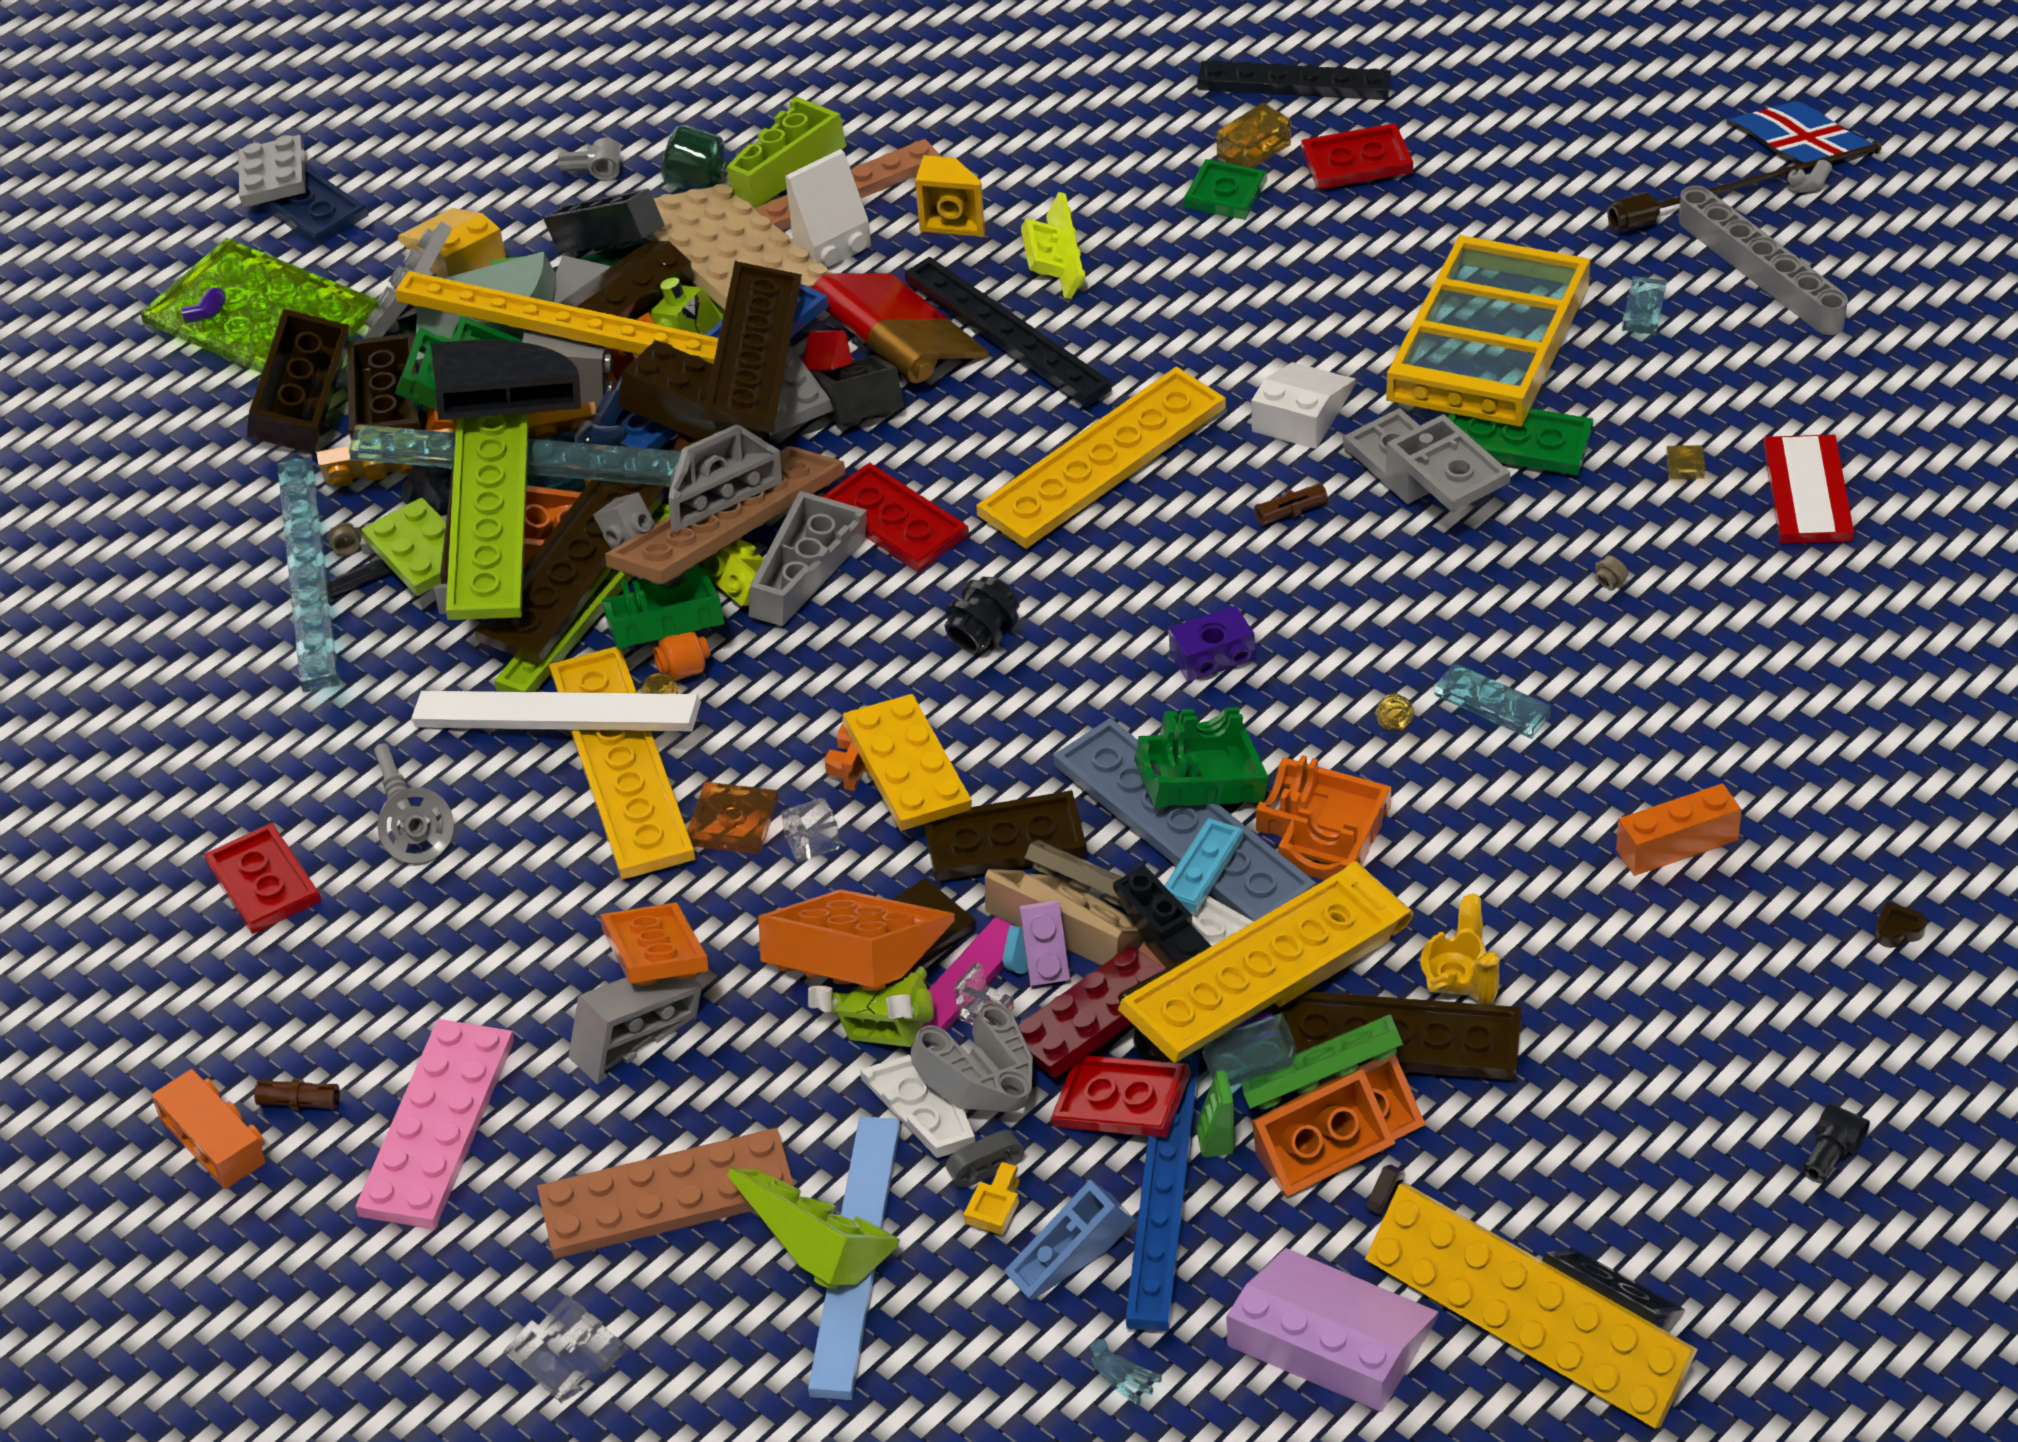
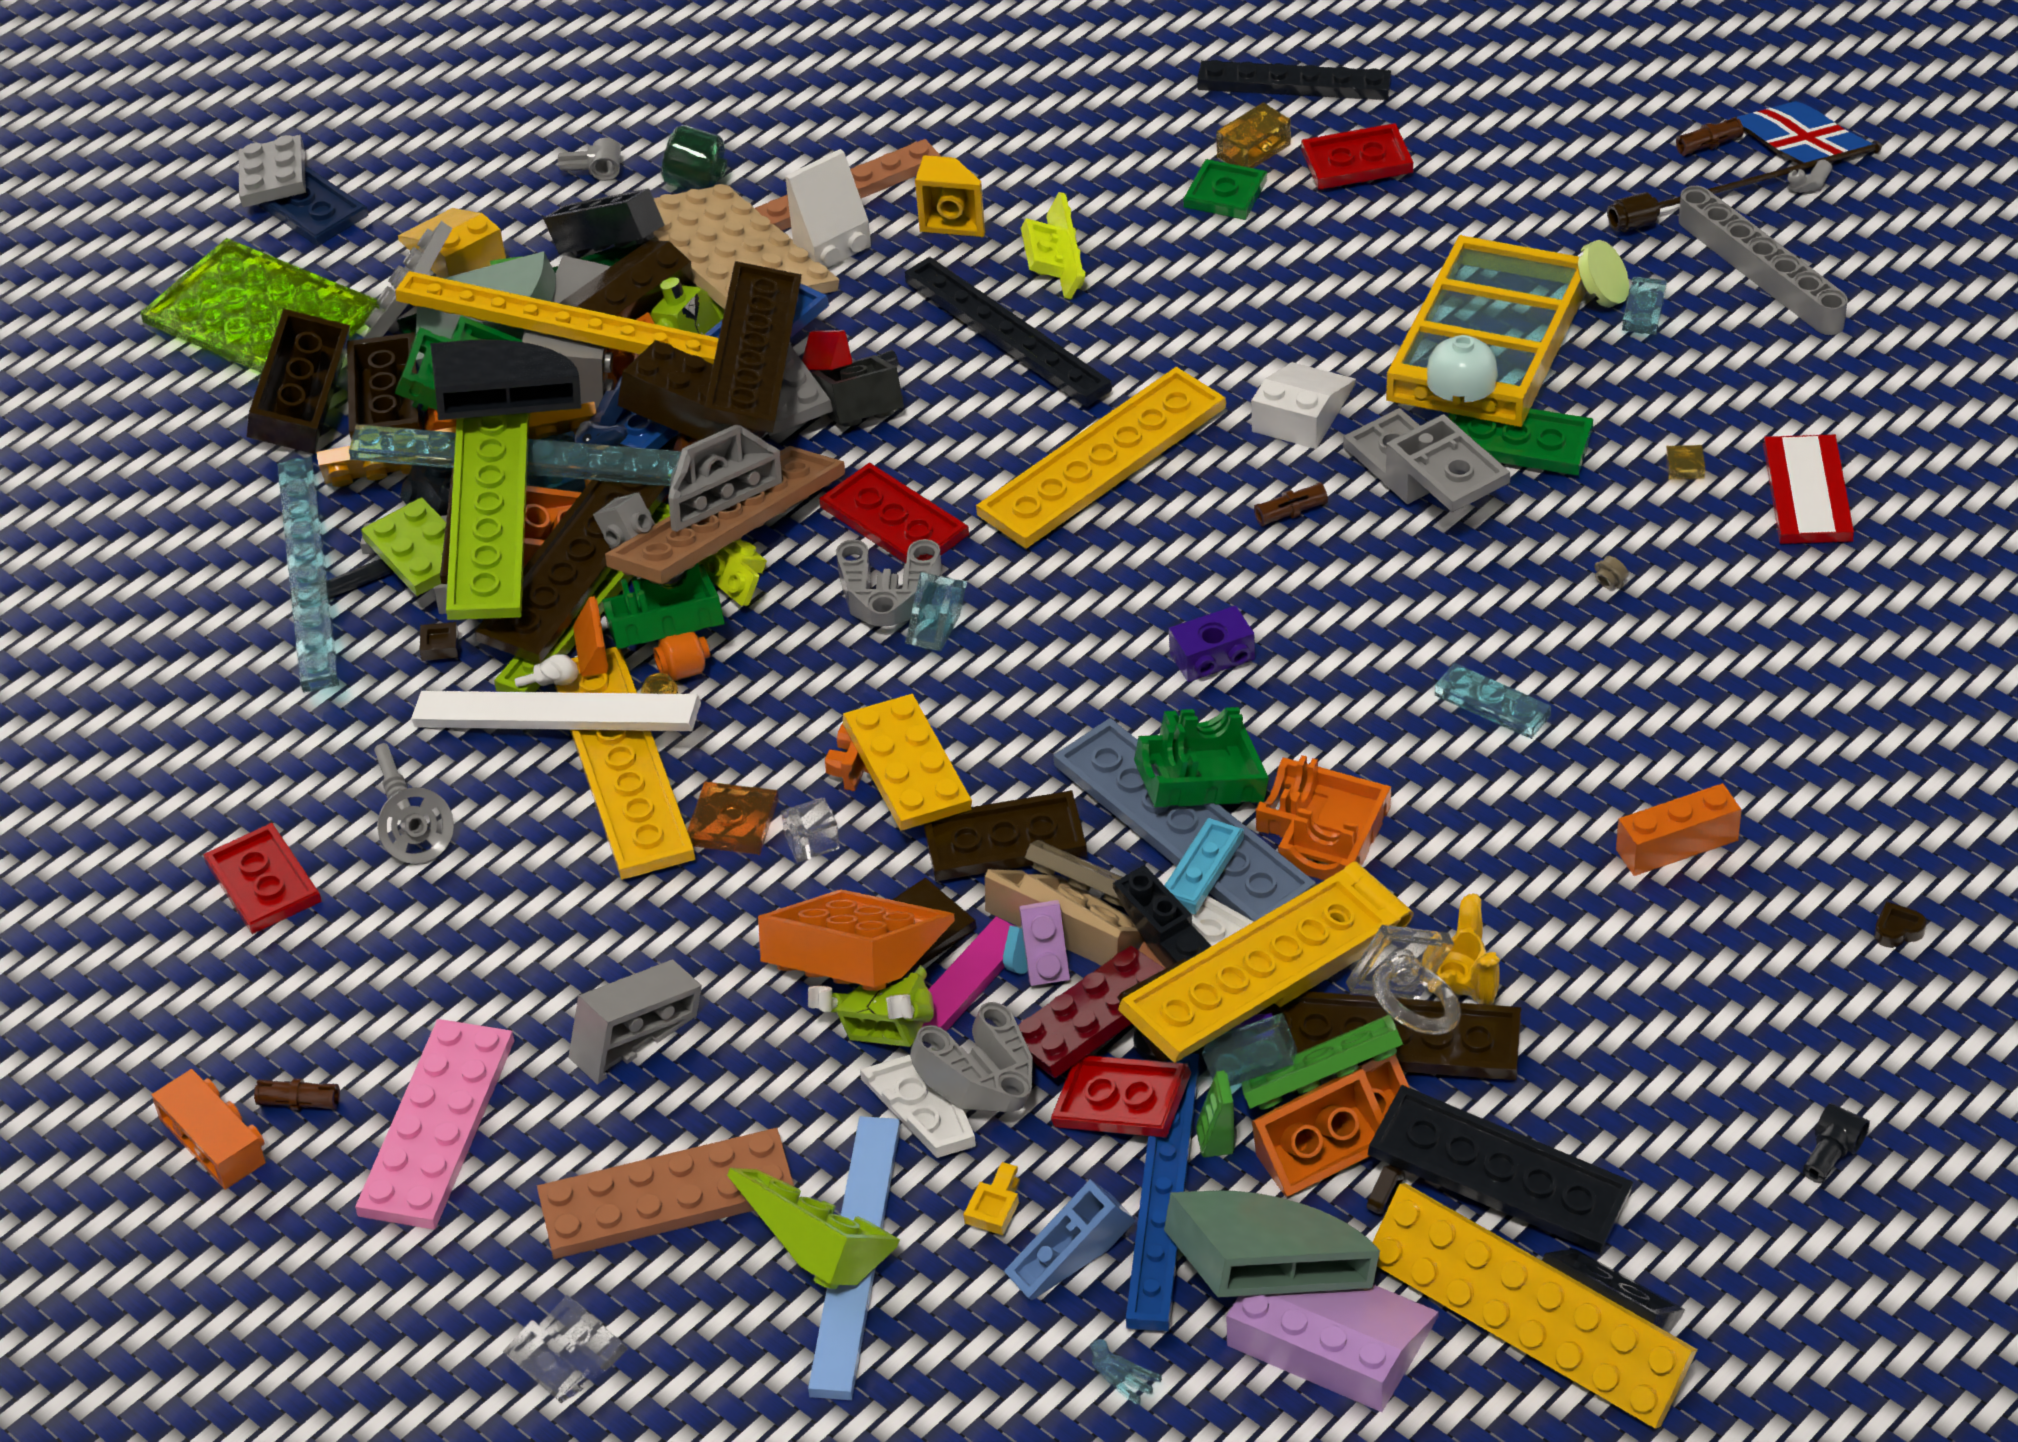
(207, 307): dark purple arm -> none
(347, 545): dark tan plate -> none
(439, 641): none -> dark brown plate
(555, 669): none -> white piece
(590, 640): none -> orange slope
(654, 944): orange plate -> none
(794, 141): lime wedge -> none
(804, 555): light grey wedge -> none
(886, 603): none -> light grey connector
(896, 322): door -> none
(935, 610): none -> clear light blue slope
(973, 992): clear panel -> none
(982, 613): black piece -> none
(983, 1158): dark grey beam -> none
(1267, 1244): none -> sand green brick
(1394, 712): clear yellow plate -> none
(1402, 965): none -> clear tile
(1462, 369): none -> light aqua cylinder
(1500, 1168): none -> black plate
(1603, 273): none -> yellowish green tile
(1709, 136): none -> reddish brown pin

